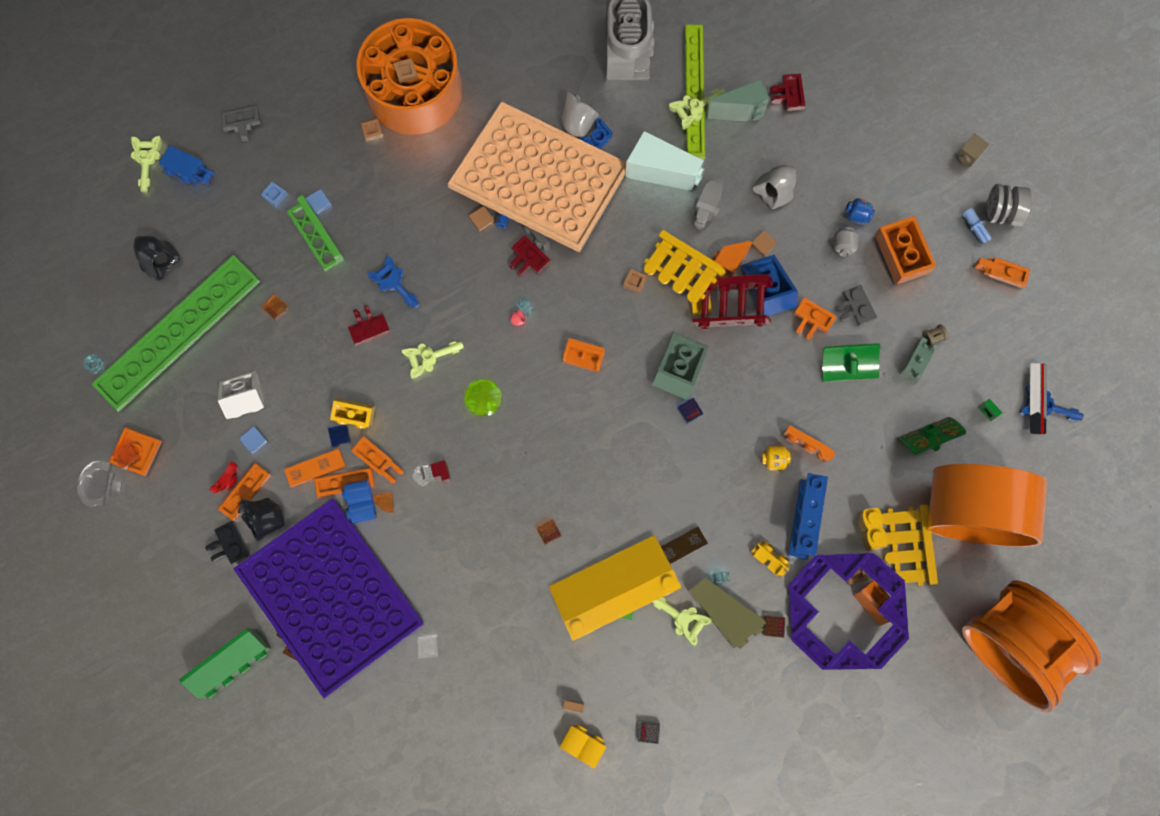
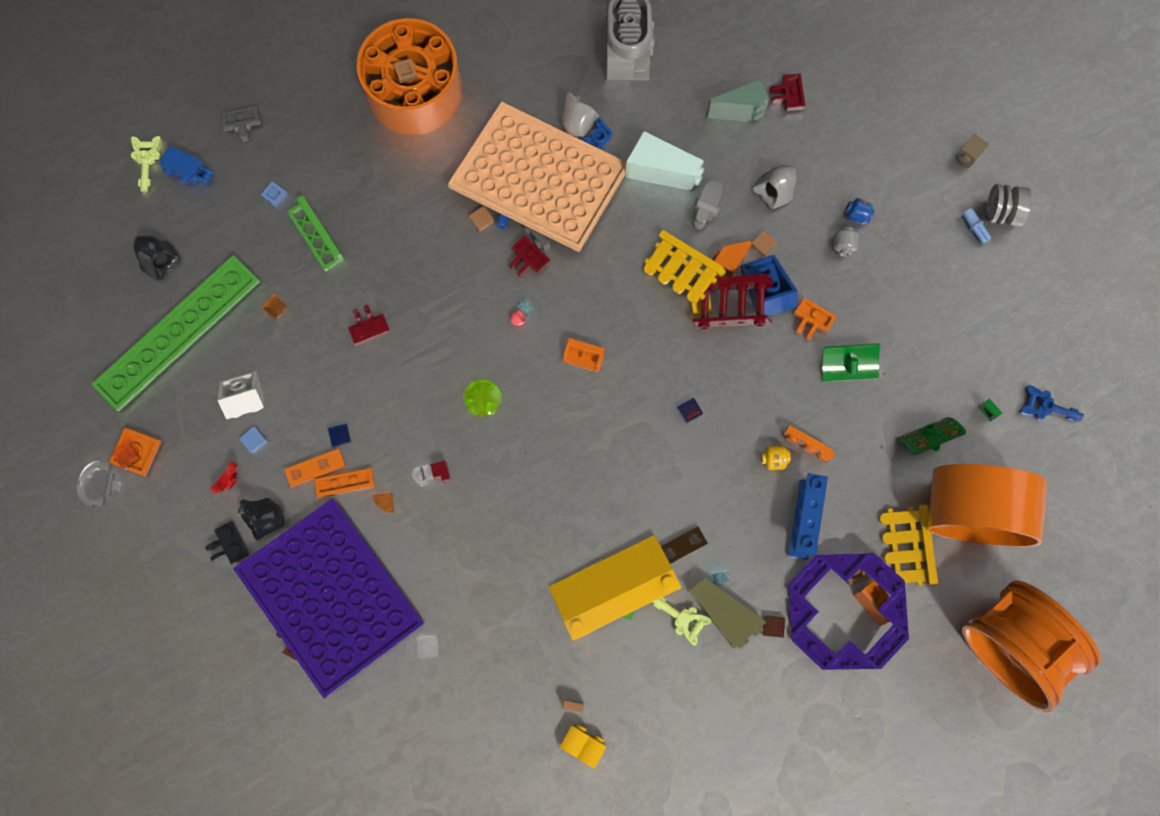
(100, 364): clear light blue bush -> none
(225, 664): green slope -> none
(245, 489): orange tile -> none
(318, 202): medium blue tile -> none
(352, 412): yellow brick -> none
(359, 501): blue brick -> none
(371, 129): medium nougat tile -> none
(375, 458): orange hinge -> none
(393, 282): blue piece -> none
(428, 356): yellowish green piece -> none
(548, 531): tile -> none
(635, 281): medium nougat tile -> none
(649, 732): tile -> none
(680, 366): sand green slope -> none
(694, 107): yellowish green piece -> none
(695, 87): lime tile -> none
(766, 552): yellow hinge -> none
(859, 305): dark grey hinge -> none
(873, 533): yellow brick -> none
(905, 250): orange brick -> none
(918, 360): sand green hinge -> none
(941, 334): dark tan bush -> none
(1004, 271): orange hinge -> none
(1038, 398): sticker -> none

